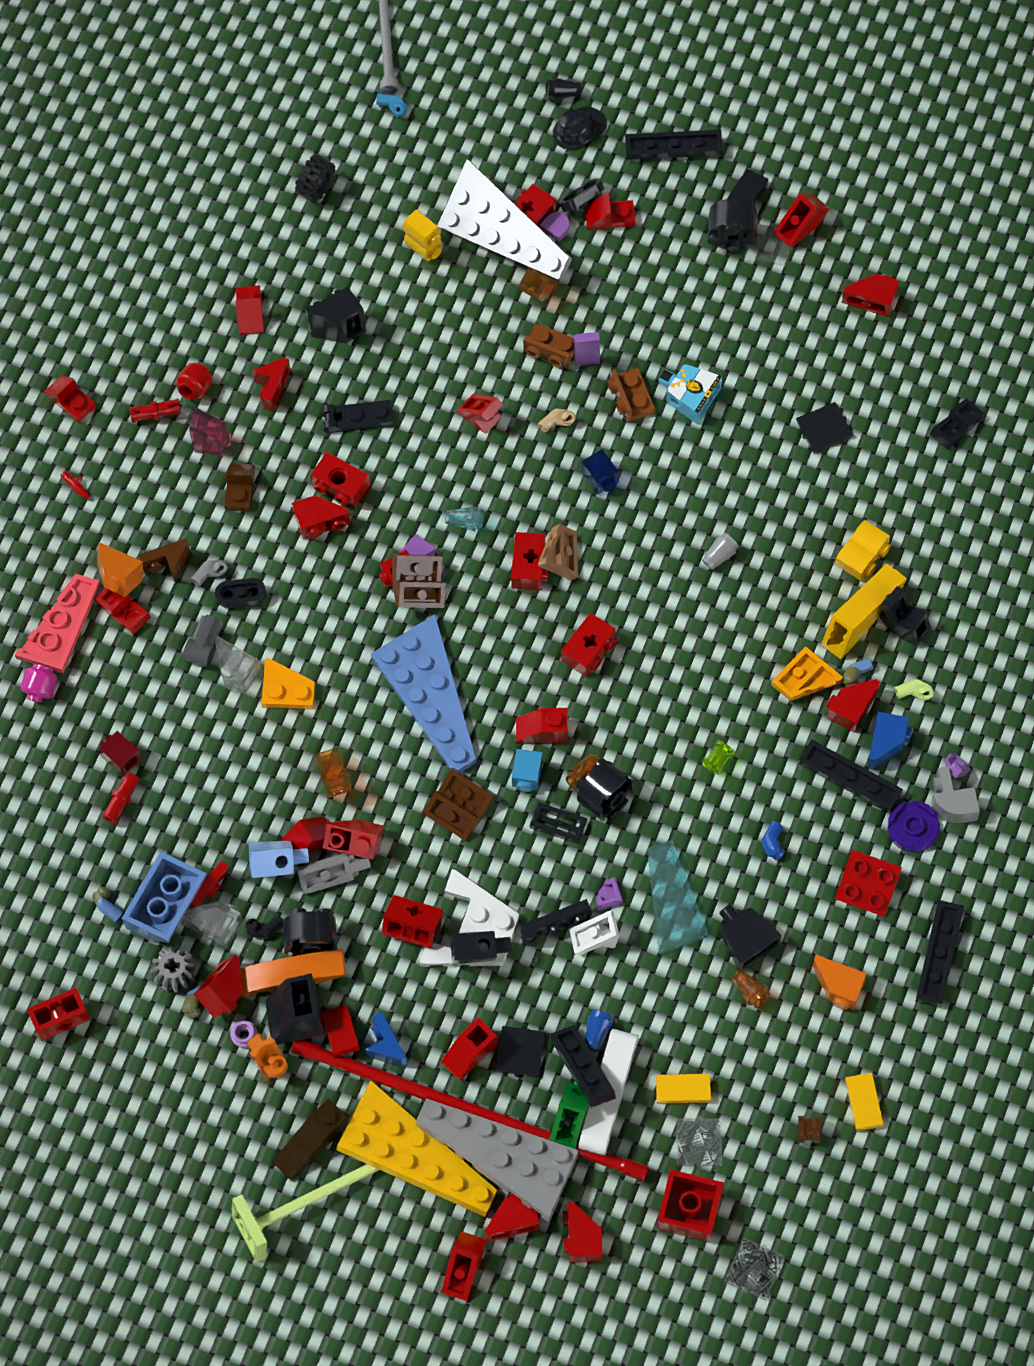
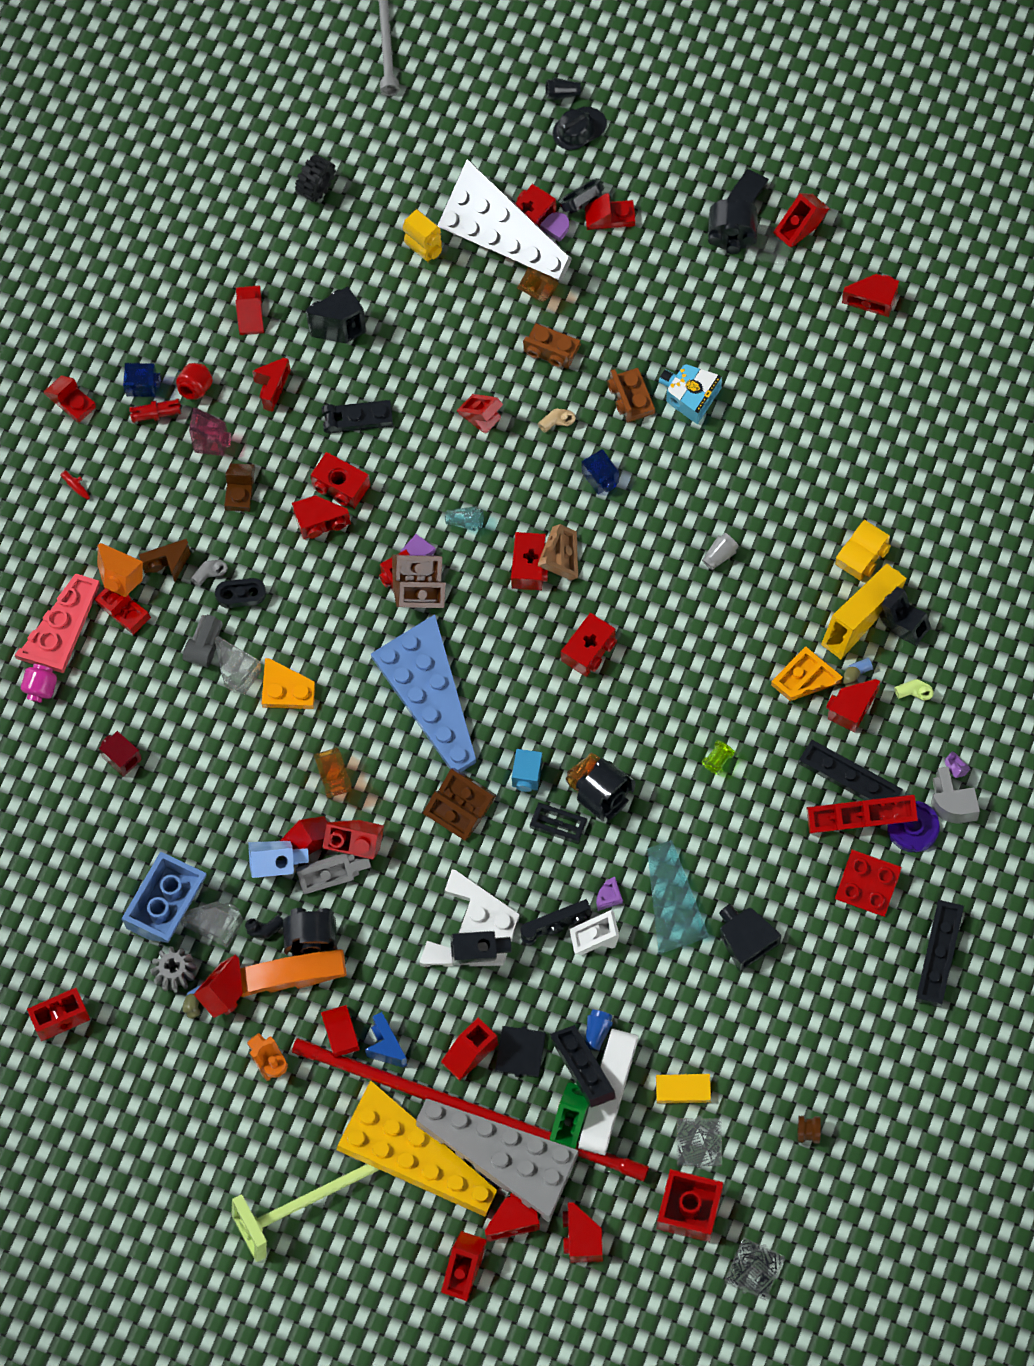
(104, 906): medium blue arm -> none
(121, 798): red pin -> none
(141, 379): none -> clear blue brick
(210, 885): red plate -> none
(240, 1027): lavender plate -> none
(294, 1010): black slope -> none
(311, 1139): dark brown slope -> none
(394, 102): dark azure arm -> none
(412, 921): red brick -> none
(543, 726): red slope -> none
(587, 348): medium lavender tile -> none
(673, 144): black plate -> none
(751, 989): clear orange cone -> none
(770, 842): blue arm -> none
(824, 427): black piece -> none
(839, 982): orange slope -> none
(862, 814): none -> red slope
(864, 1102): yellow tile -> none
(888, 738): blue slope -> none
(957, 423): black slope -> none

